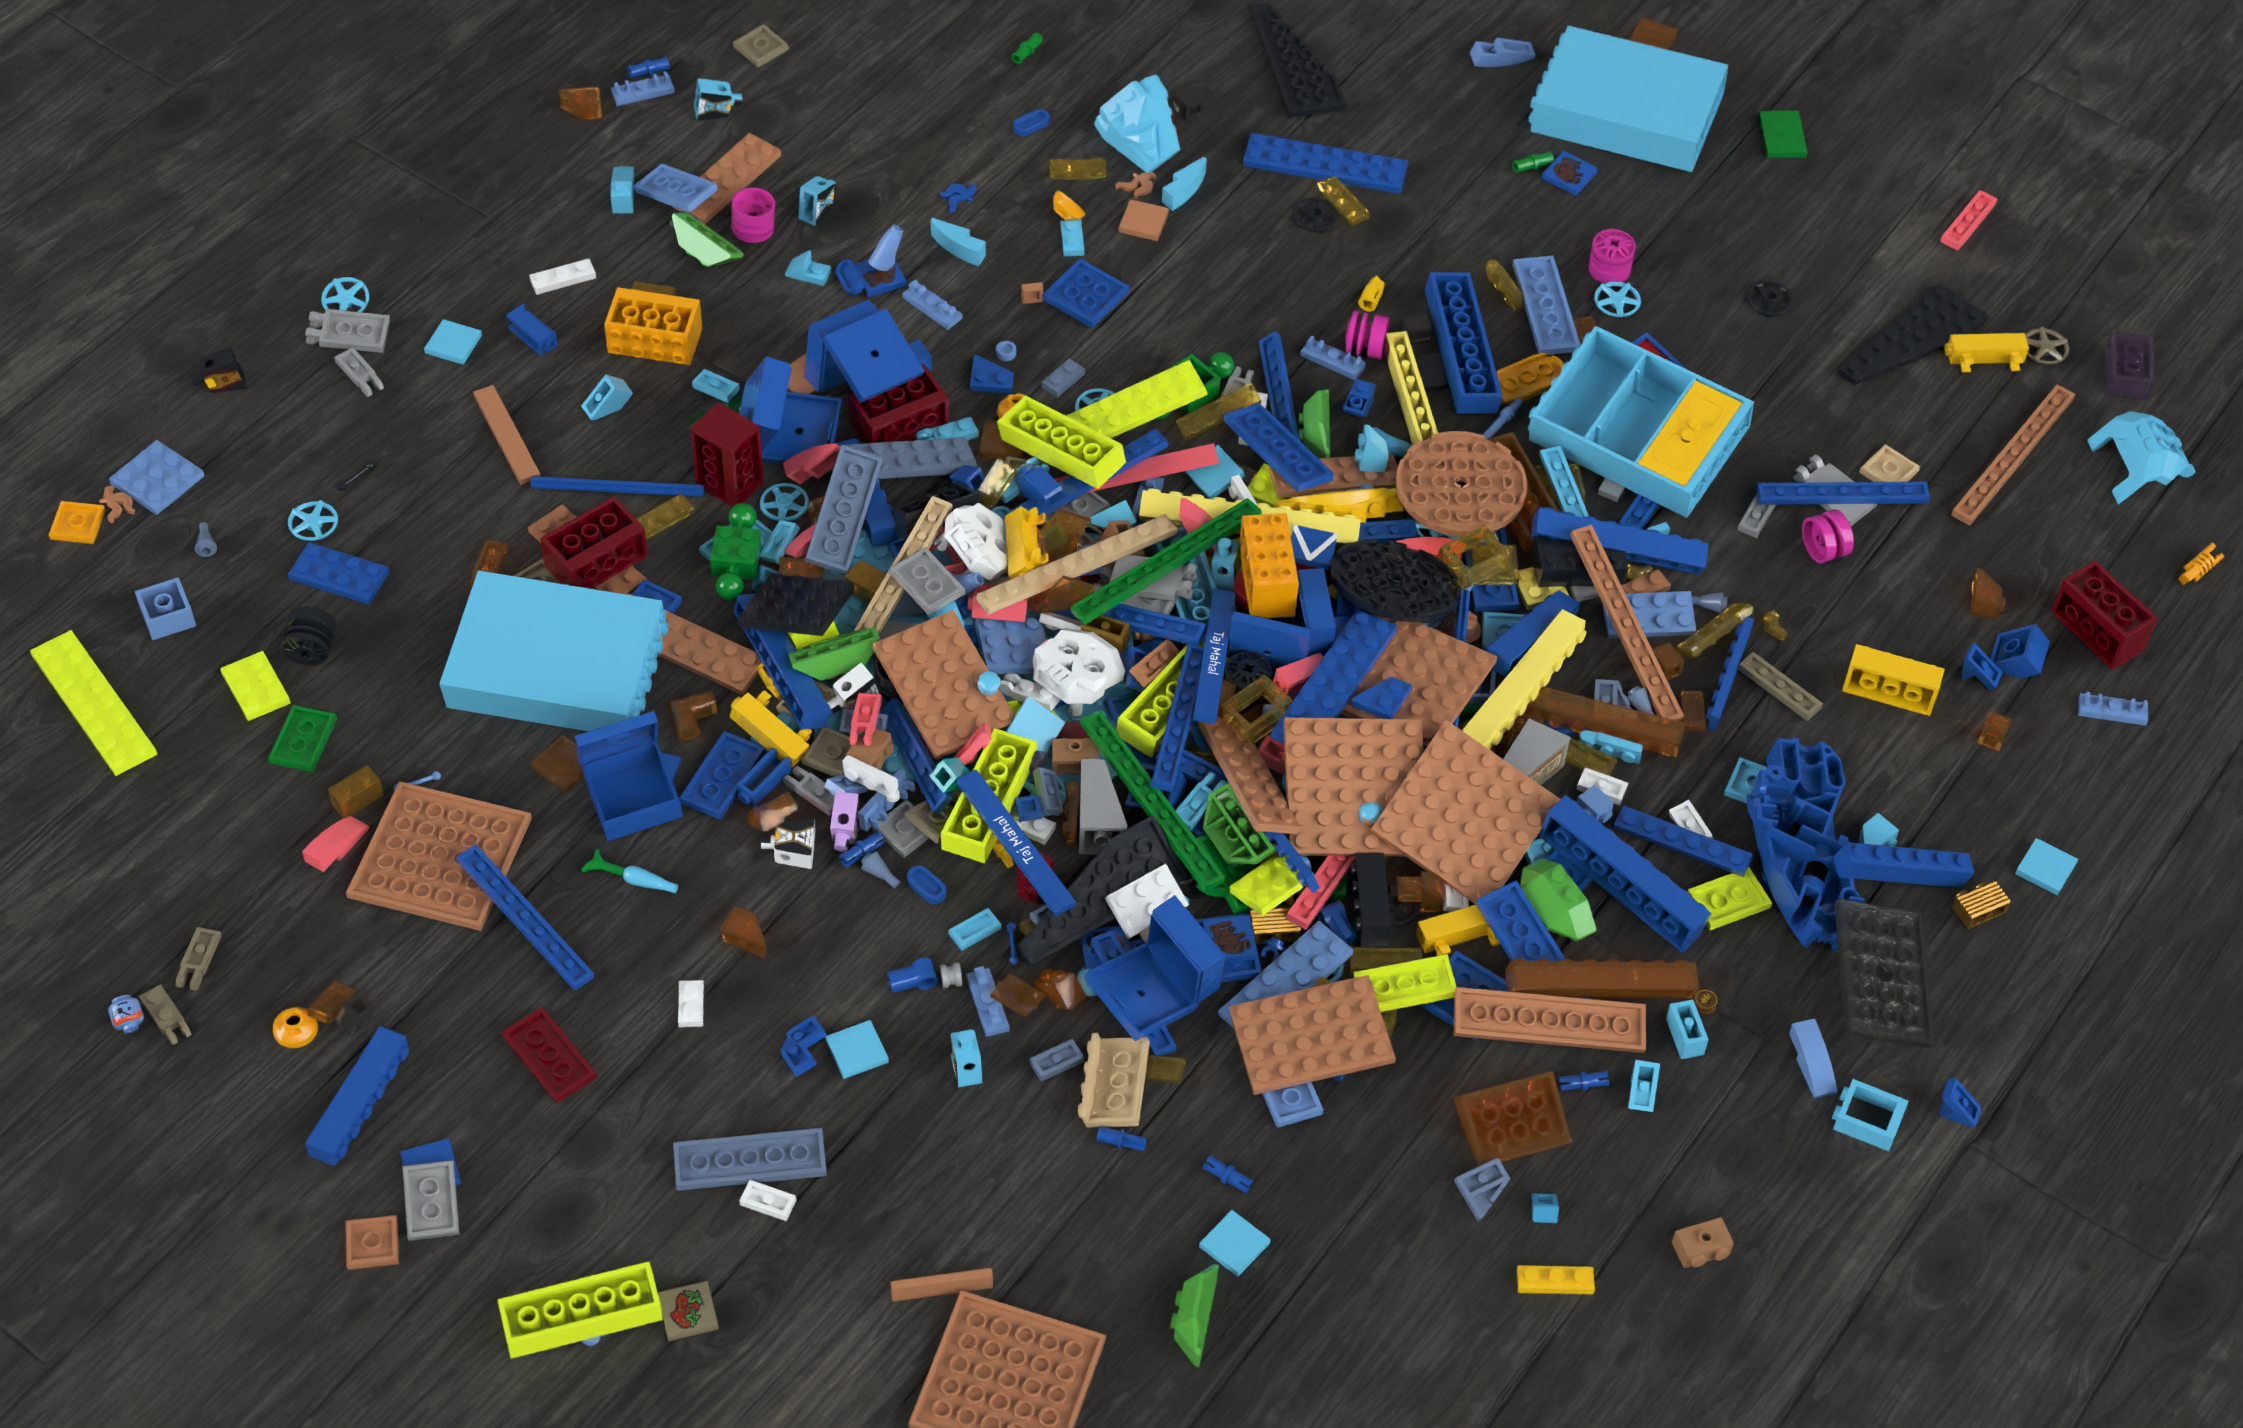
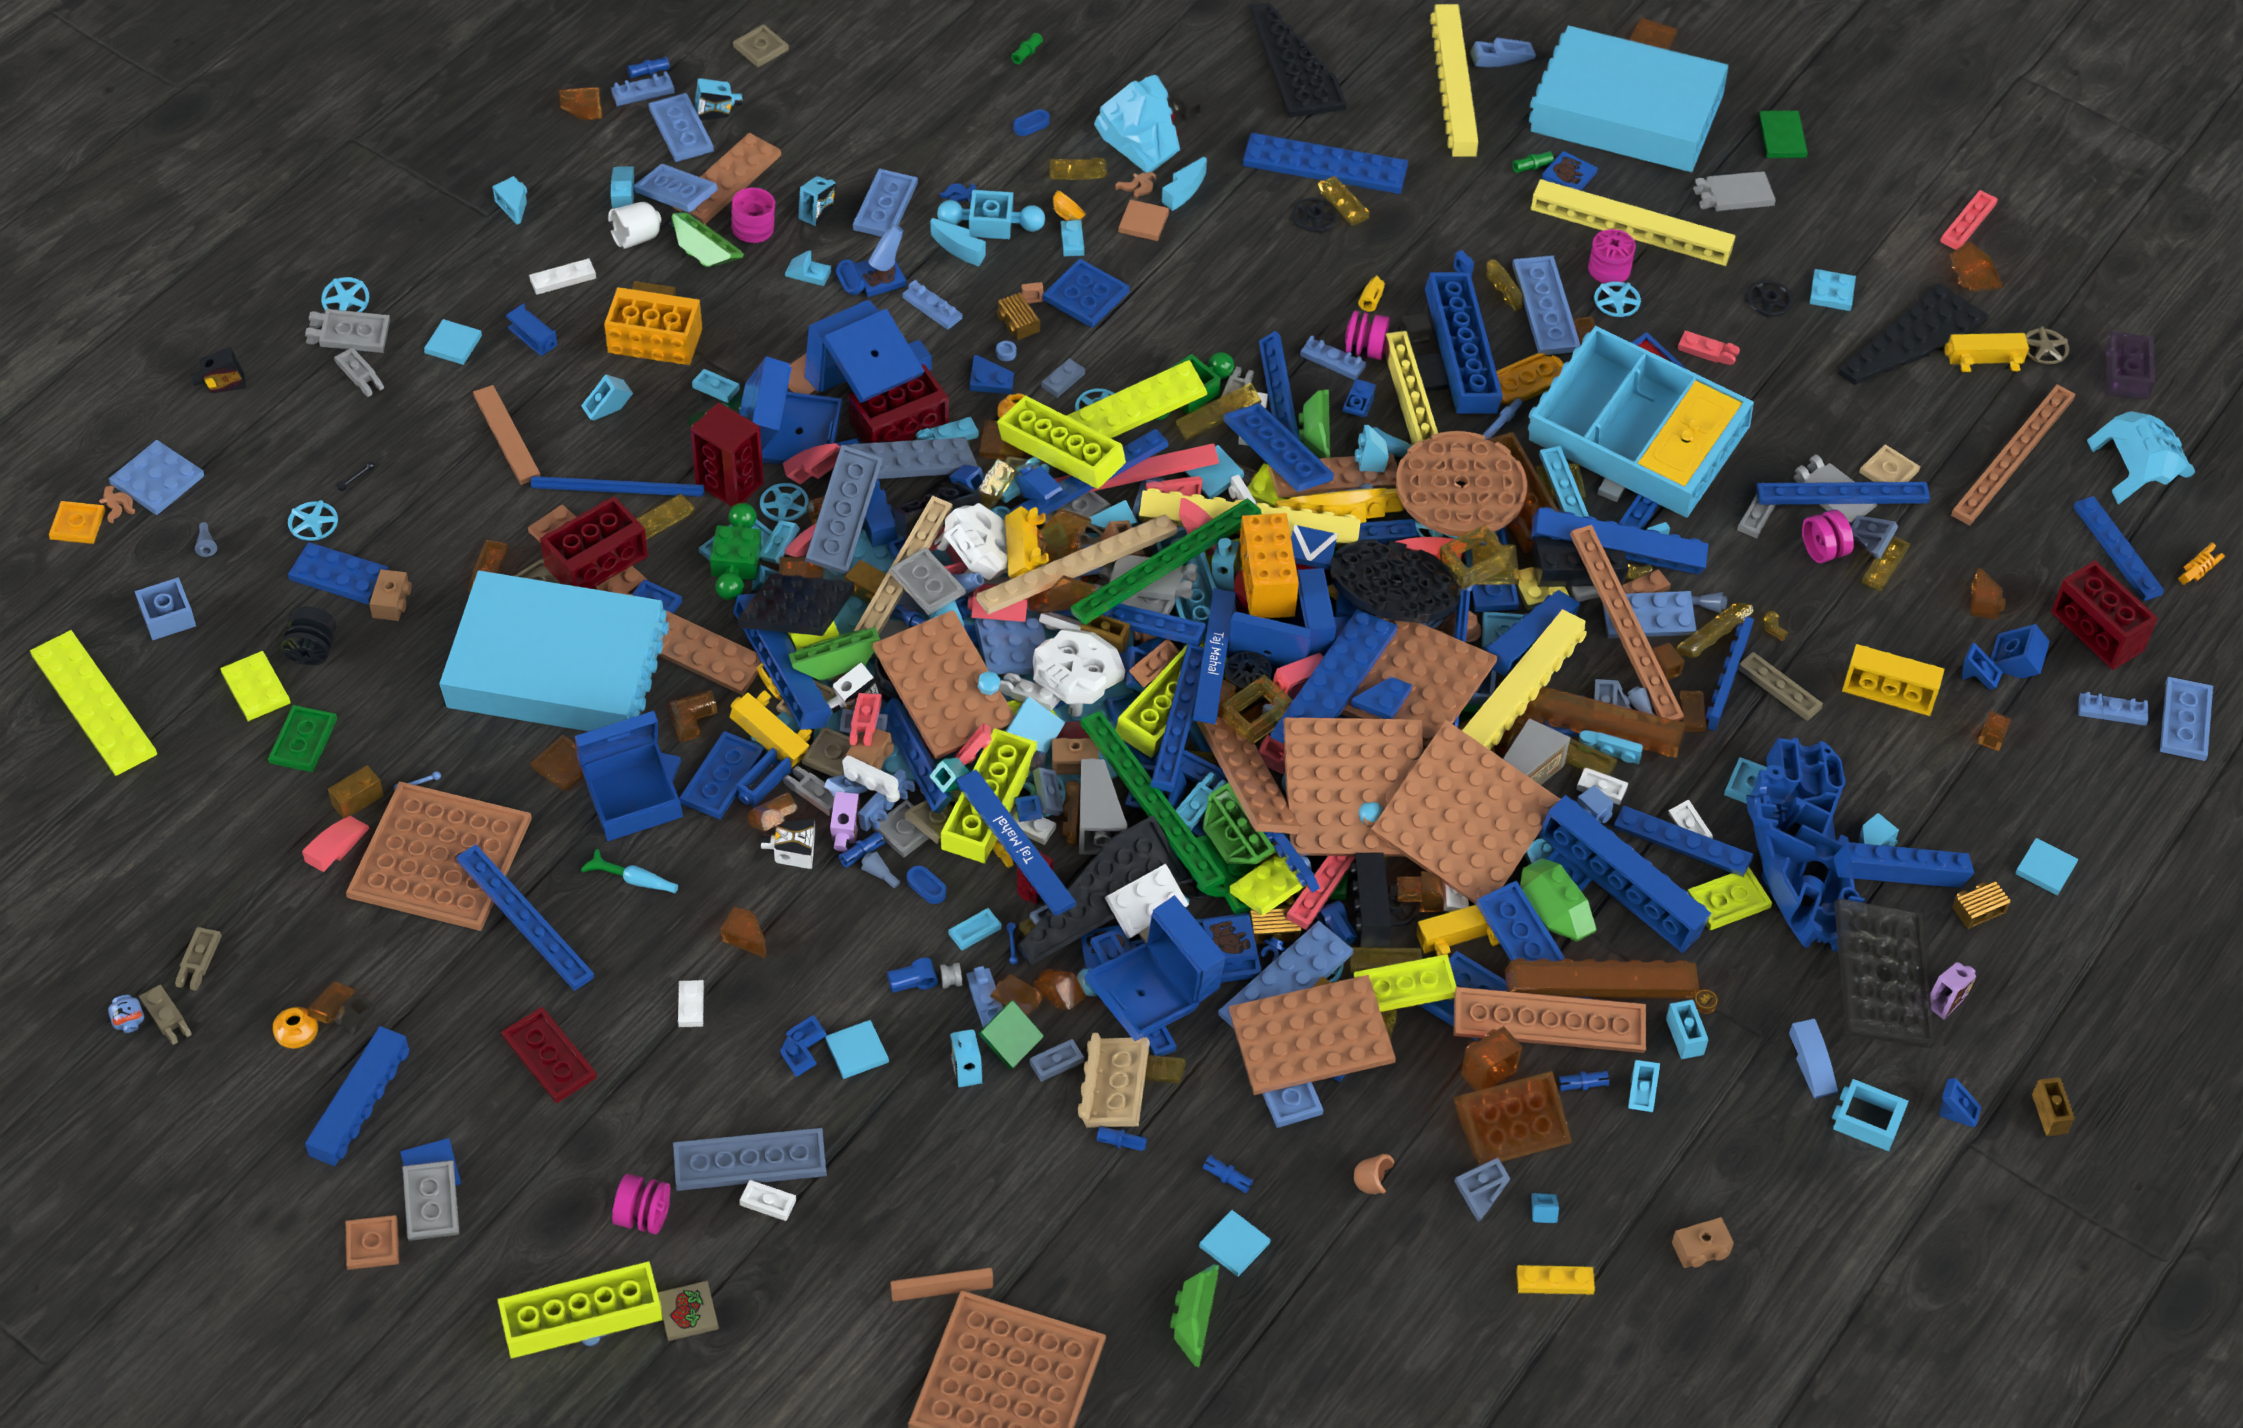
(390, 595): none -> medium nougat brick
(511, 198): none -> medium azure slope
(634, 224): none -> white cylinder
(636, 1202): none -> dark pink wheel
(681, 127): none -> medium blue plate
(885, 202): none -> medium blue plate
(910, 617): none -> blue pin
(991, 214): none -> medium azure brick
(1011, 1034): none -> tile
(1018, 316): none -> pearl gold brick
(1186, 486): none -> coral hinge
(1371, 1172): none -> nougat hair
(1455, 80): none -> light yellow brick
(1463, 263): none -> blue plate
(1491, 1059): none -> clear orange brick
(1637, 222): none -> light yellow brick
(1708, 348): none -> coral hinge
(1735, 191): none -> light grey tile
(1832, 290): none -> medium azure plate
(1873, 534): none -> sand blue wing
(1883, 568): none -> clear yellow plate
(1955, 979): none -> lavender torso
(1975, 269): none -> clear orange slope
(2053, 1106): none -> pearl gold brick
(2118, 548): none -> blue plate
(2186, 718): none -> medium blue plate

